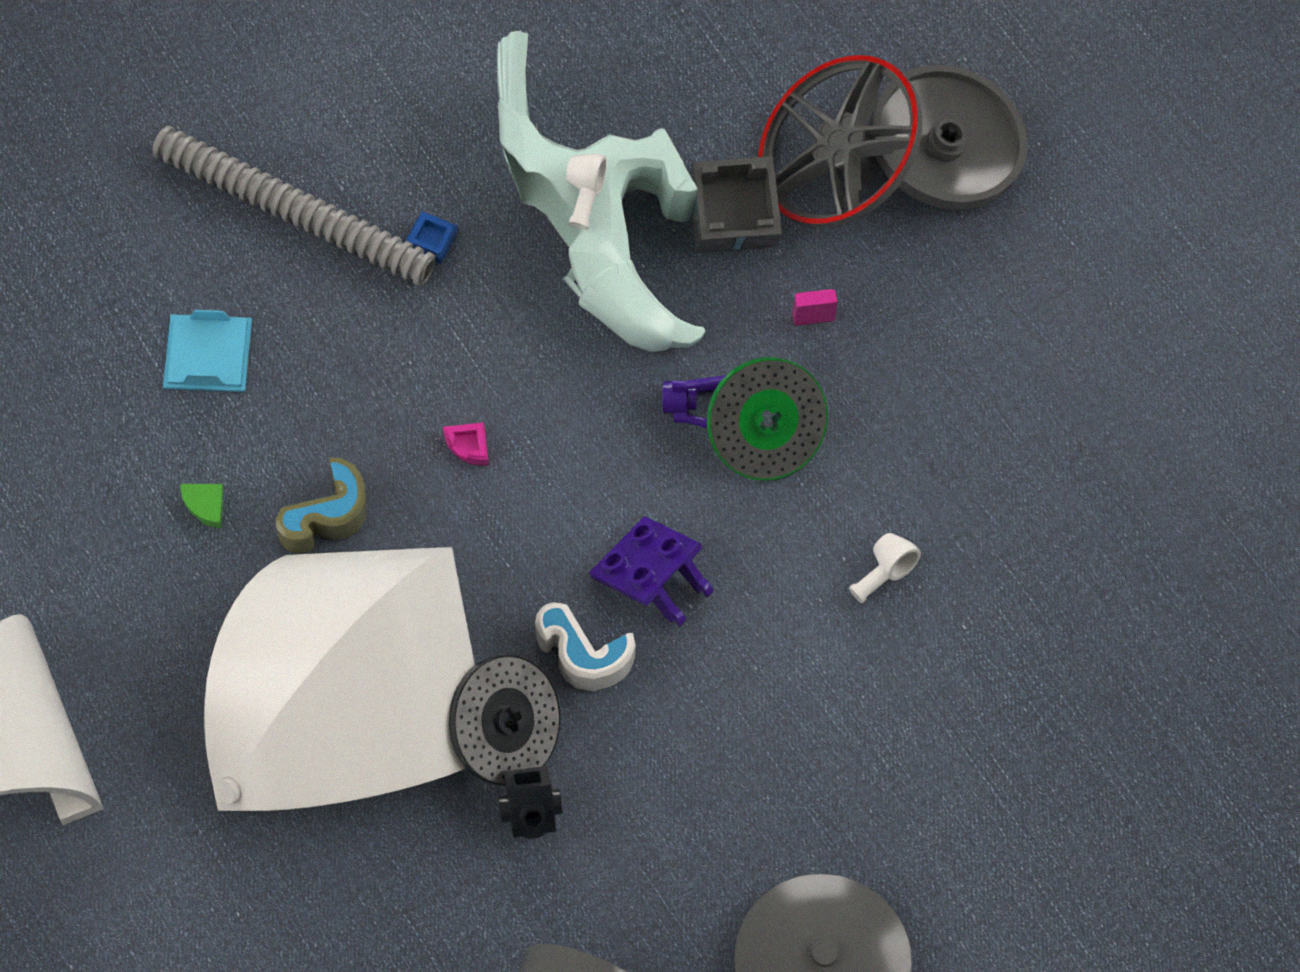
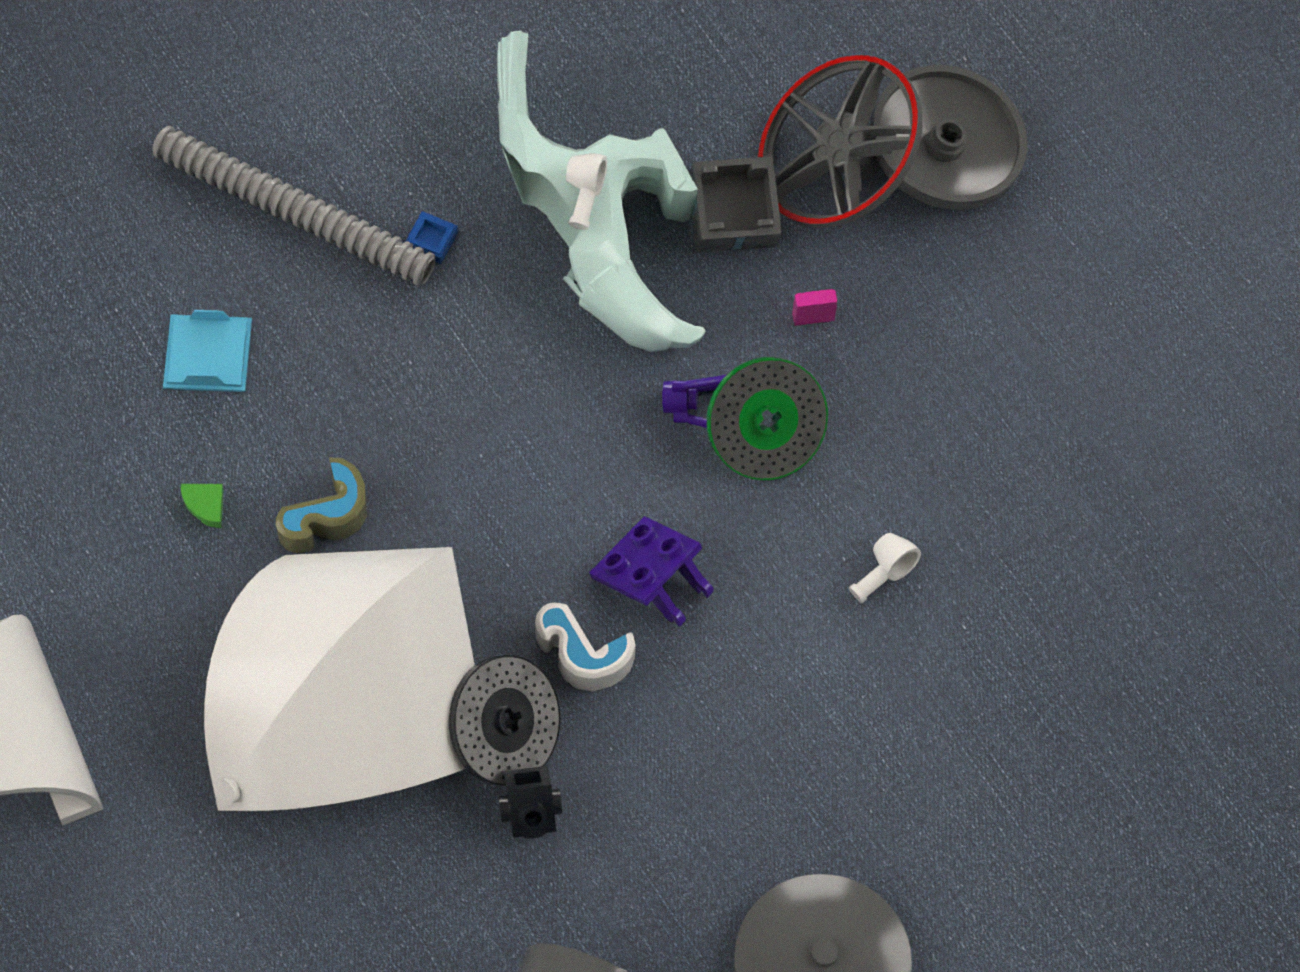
(468, 442): dark pink tile -> none

